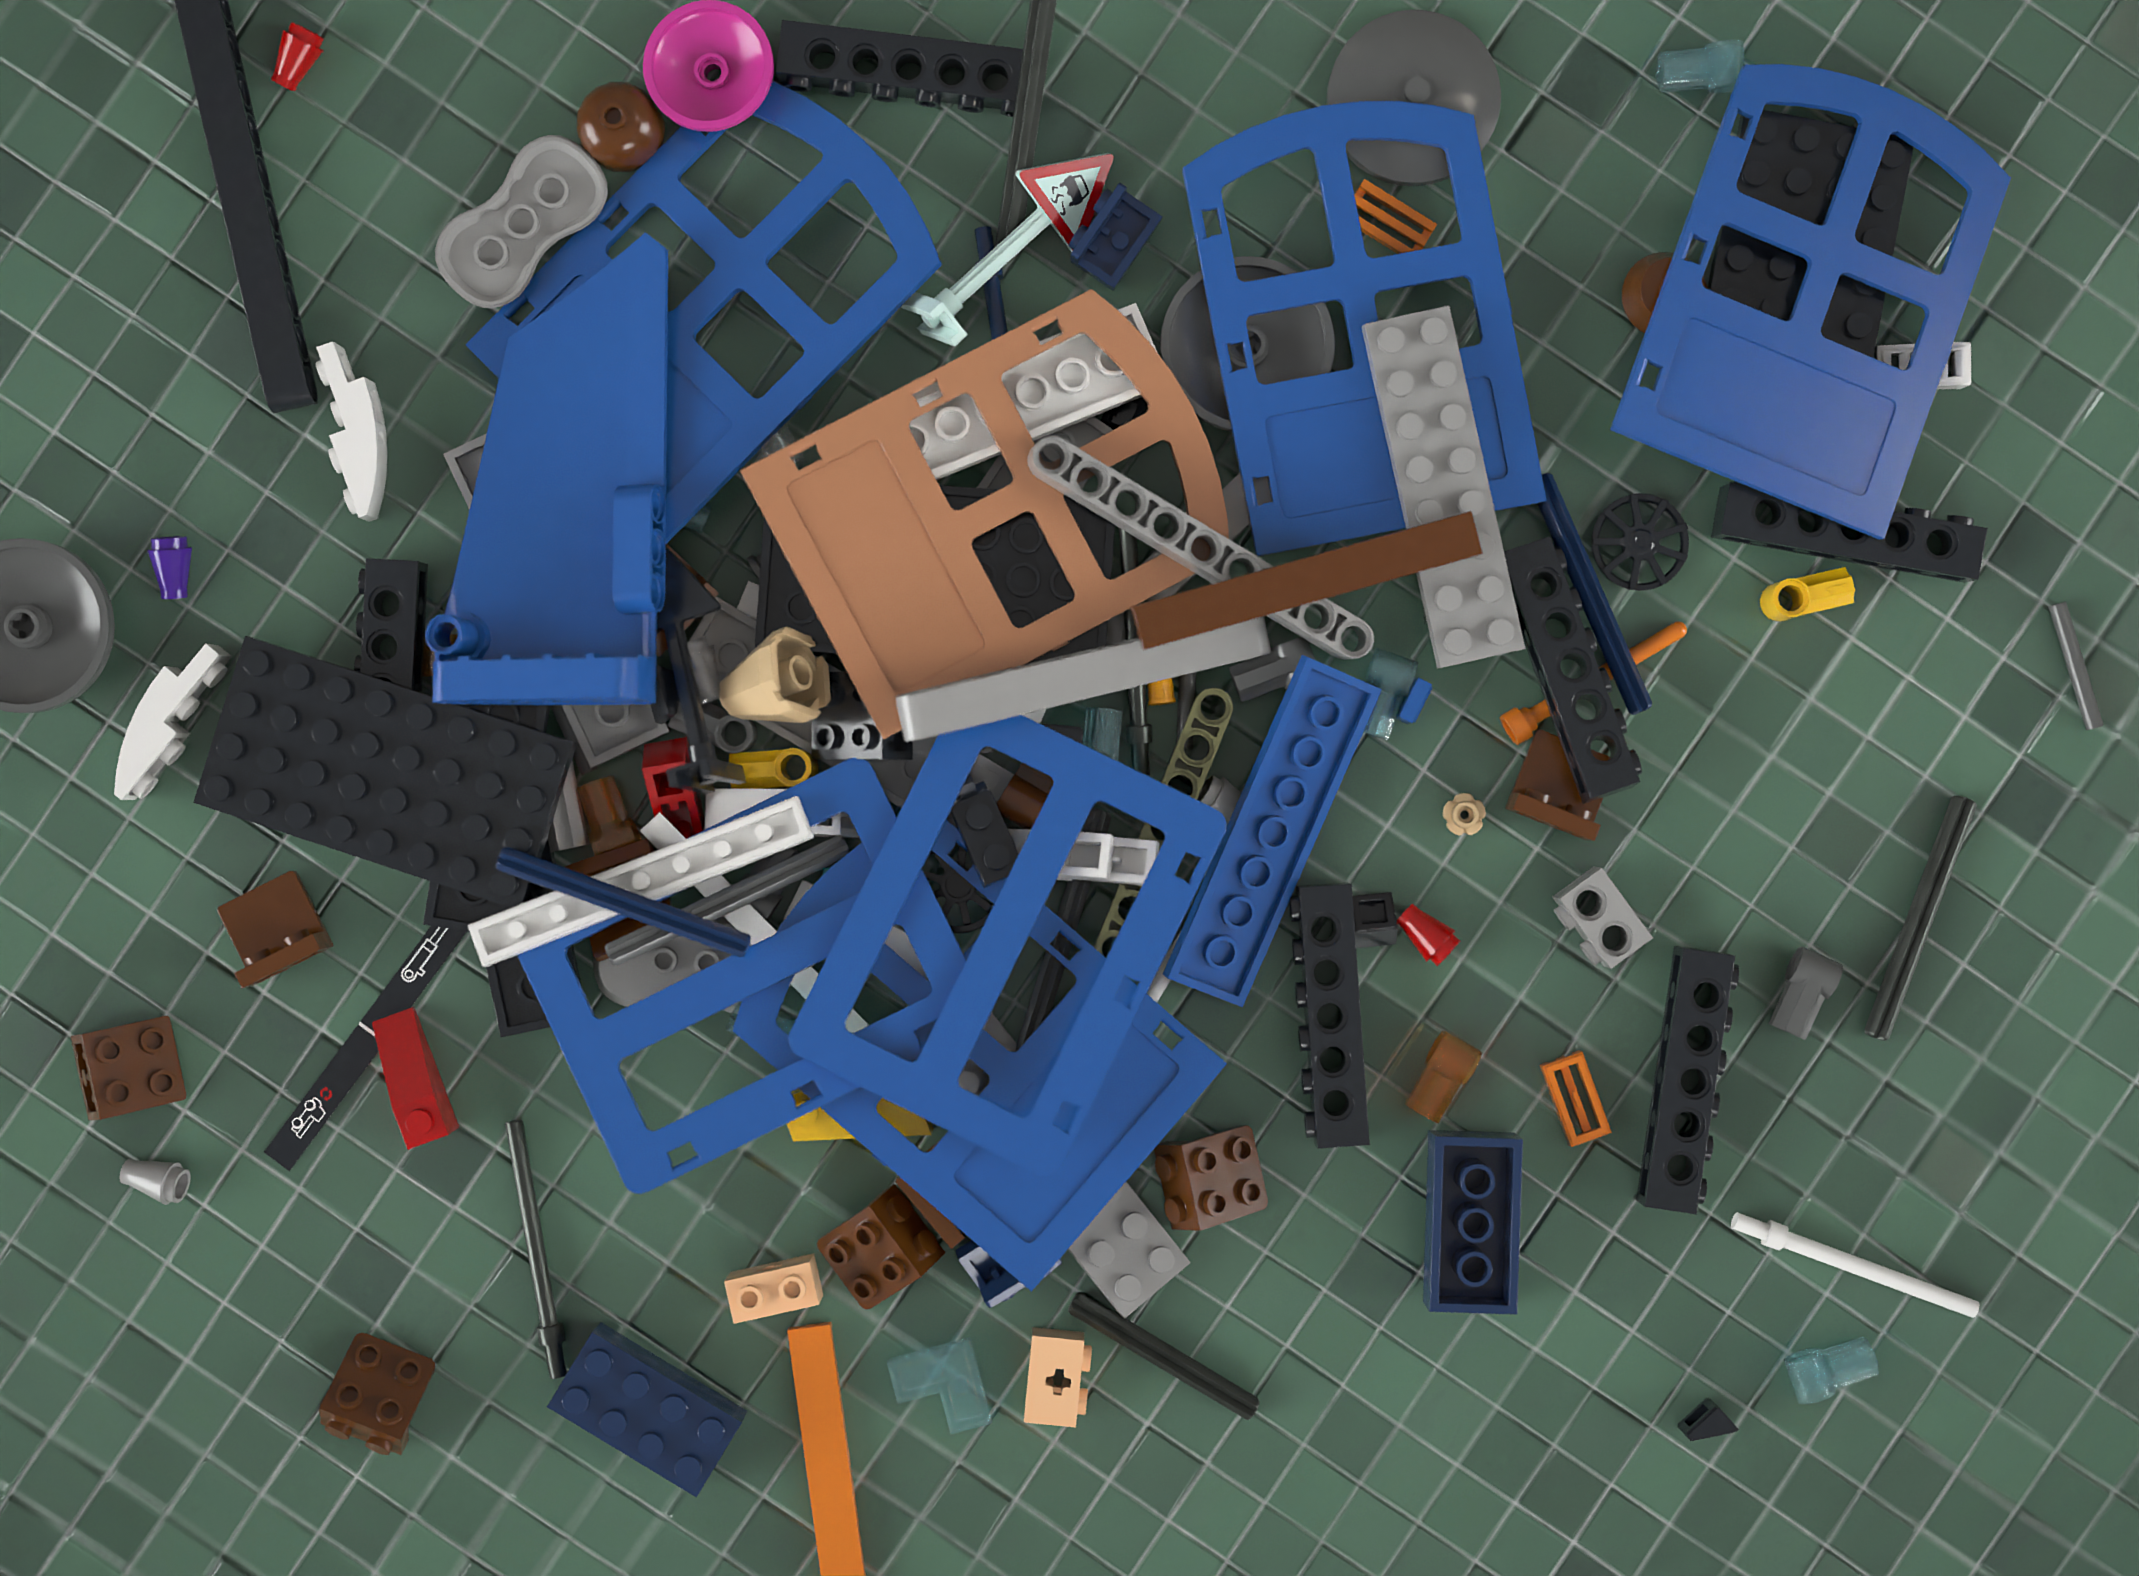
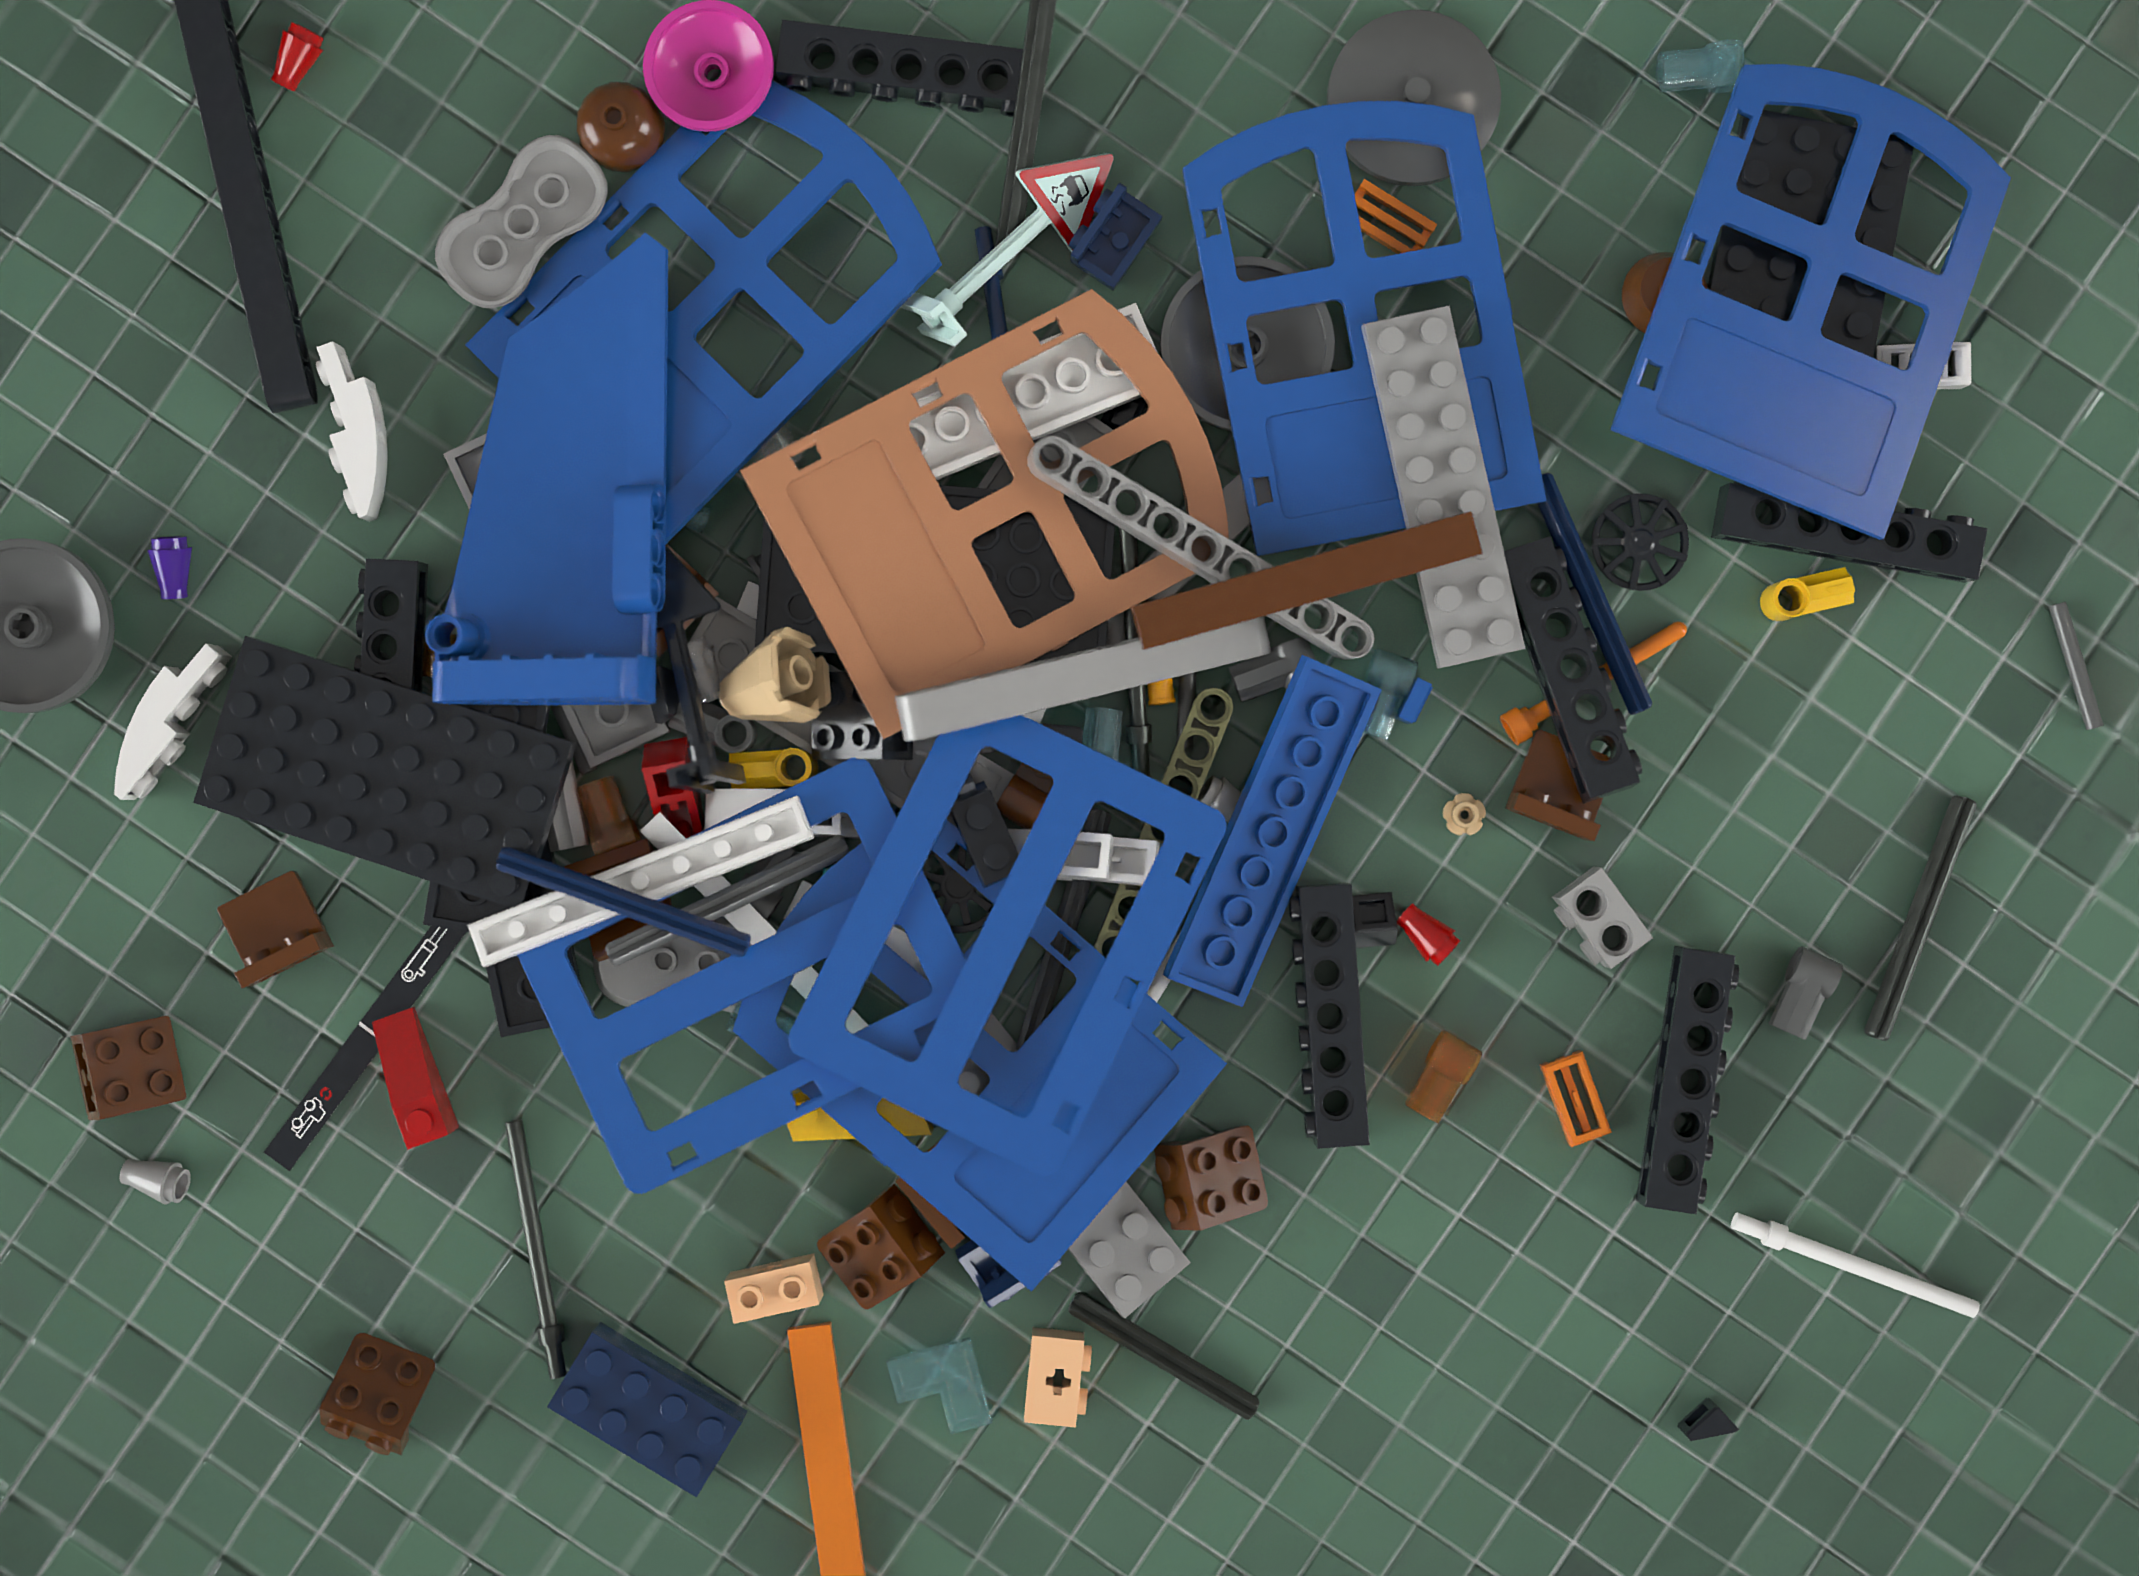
(1472, 1222): dark blue brick -> none
(1819, 1372): clear light blue piece -> none

